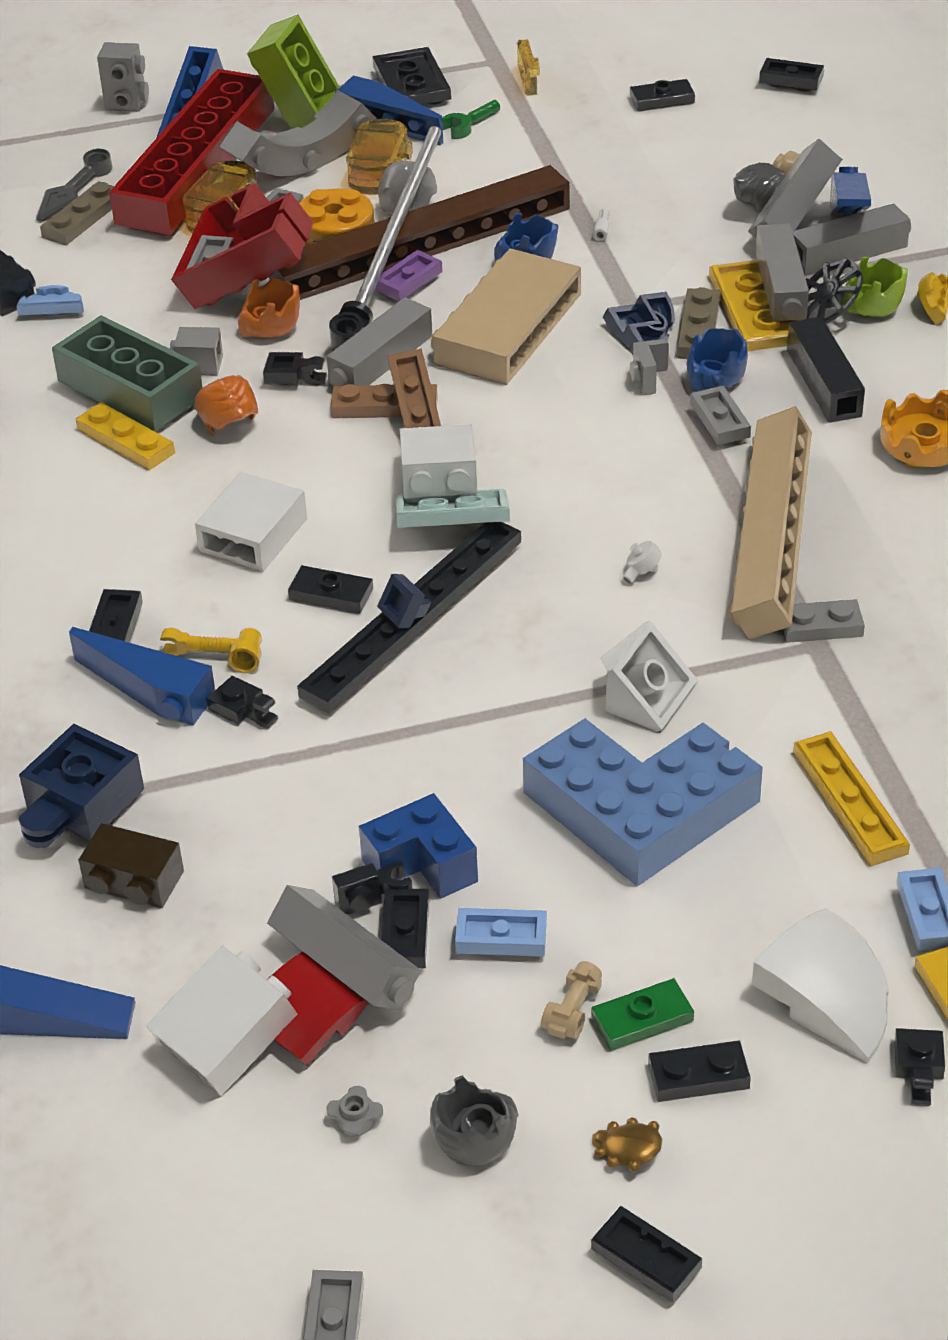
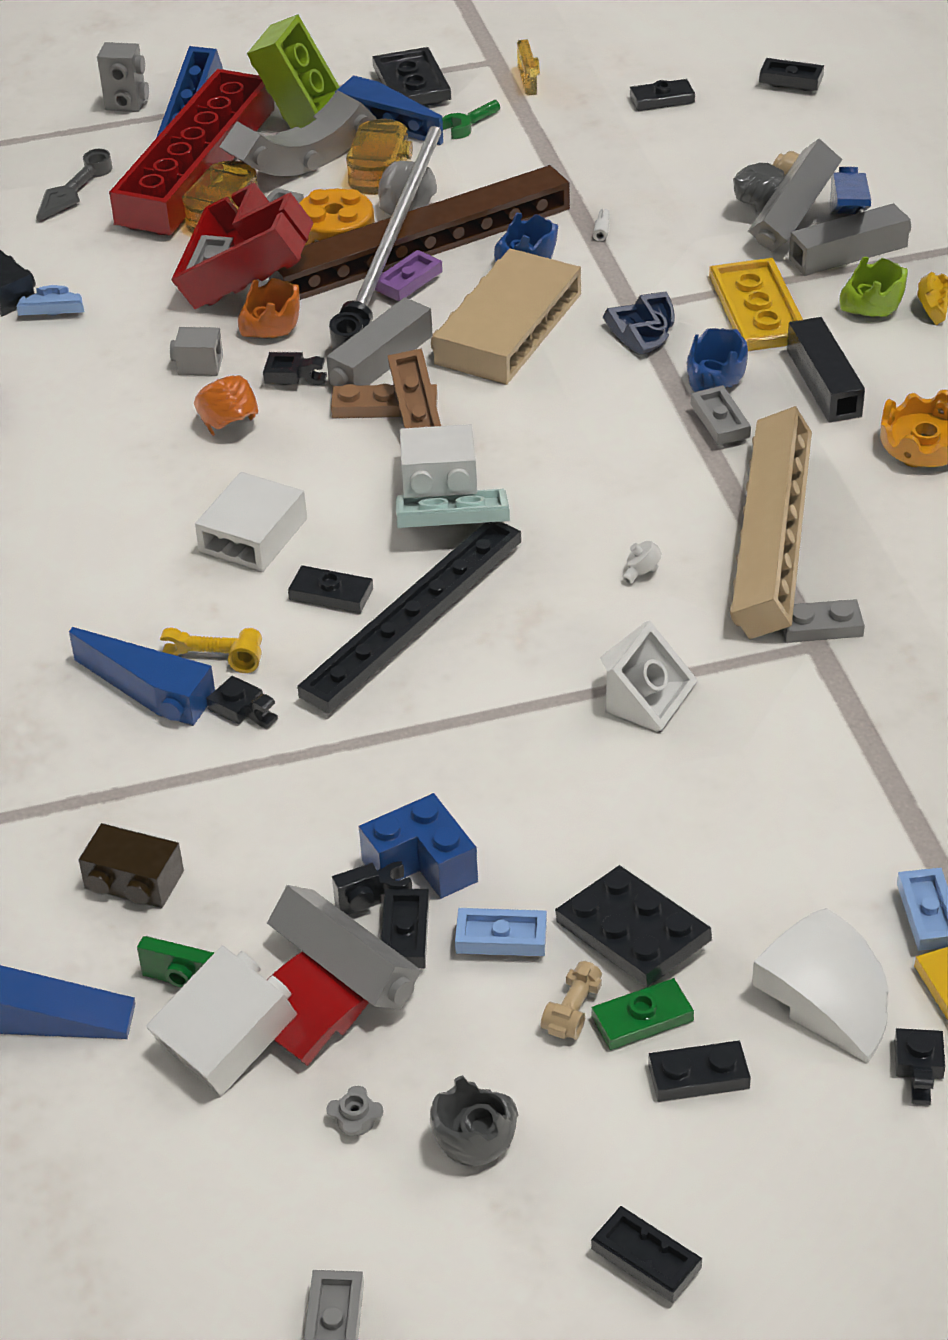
(77, 786): dark blue brick -> none
(78, 214): dark tan plate -> none
(117, 613): black plate -> none
(125, 436): yellow plate -> none
(127, 372): sand green brick -> none
(170, 960): none -> green plate
(402, 601): dark blue tile -> none
(628, 1144): pearl gold piece -> none
(633, 925): none -> black plate
(636, 810): medium blue piece -> none
(648, 359): light grey bracket -> none
(699, 314): dark tan plate -> none
(782, 272): light grey brick -> none
(831, 291): black wheel -> none
(851, 799): yellow tile -> none

